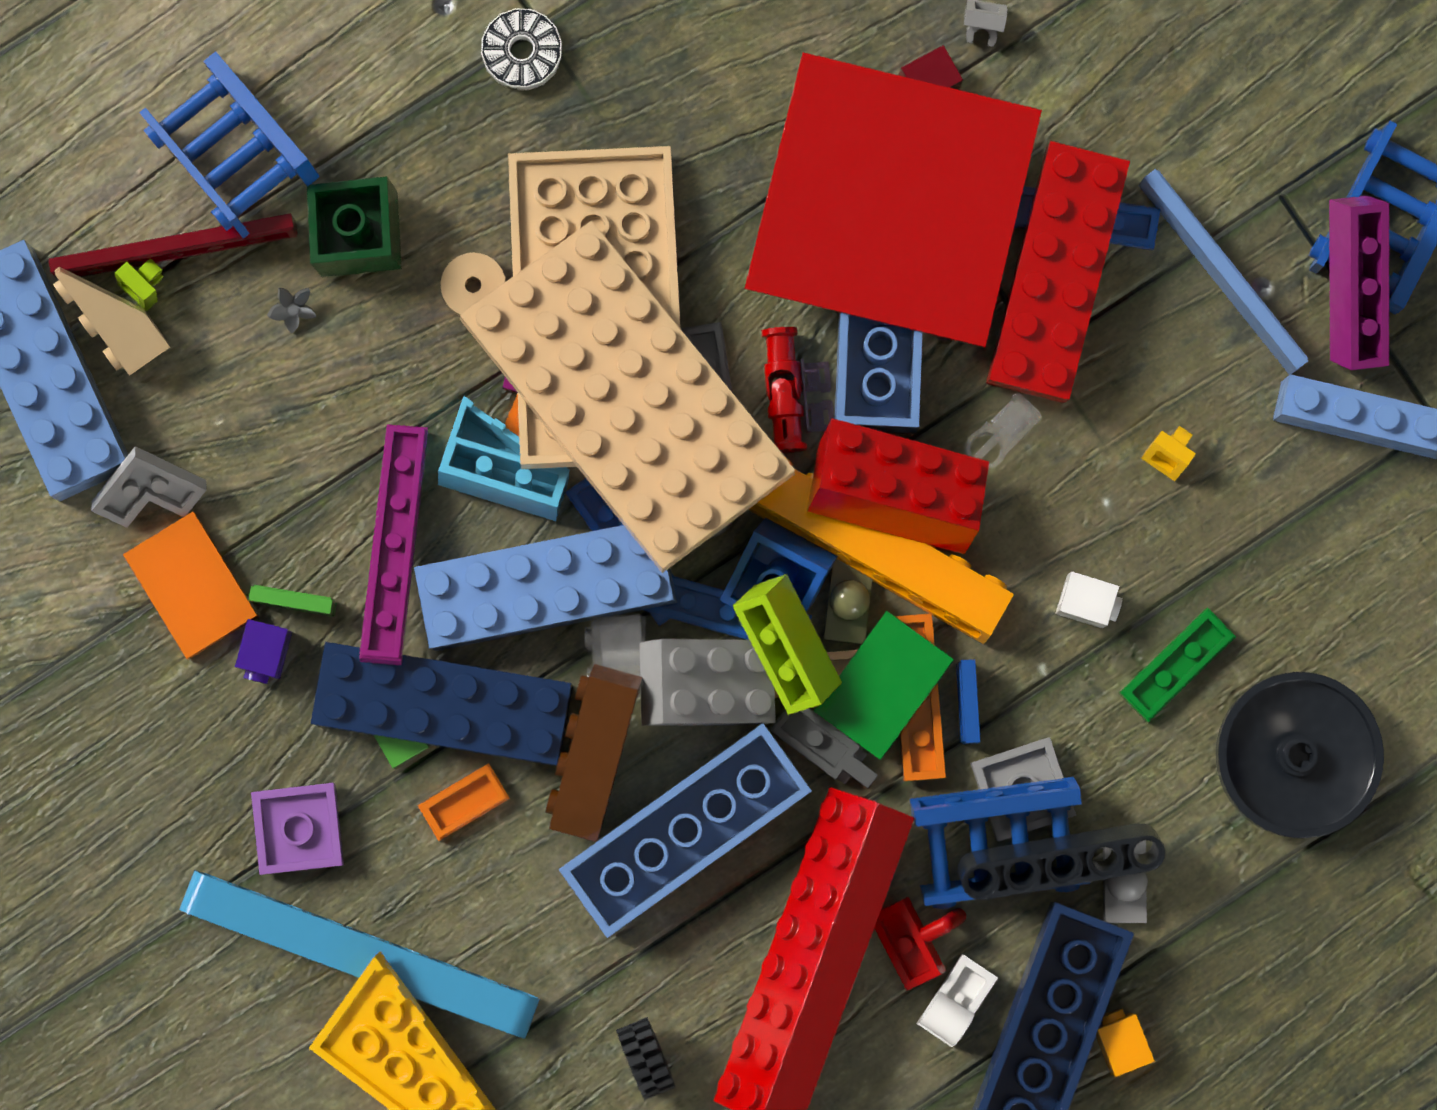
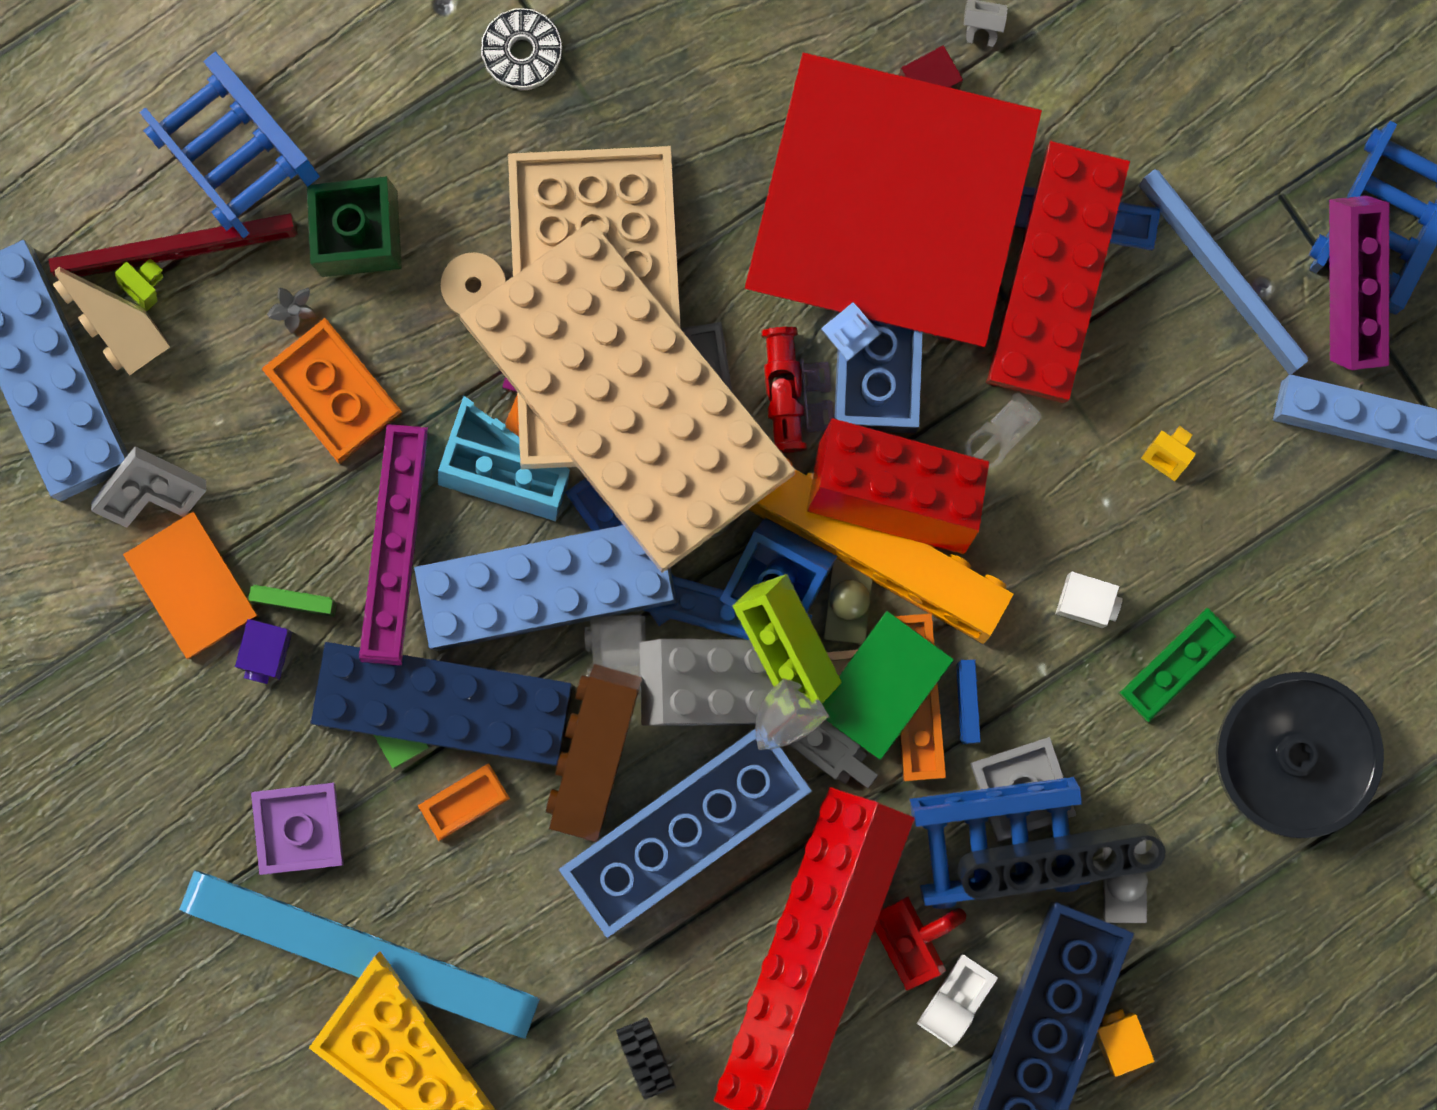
(332, 391): none -> orange tile
(786, 716): none -> clear brick
(850, 331): none -> light blue tile

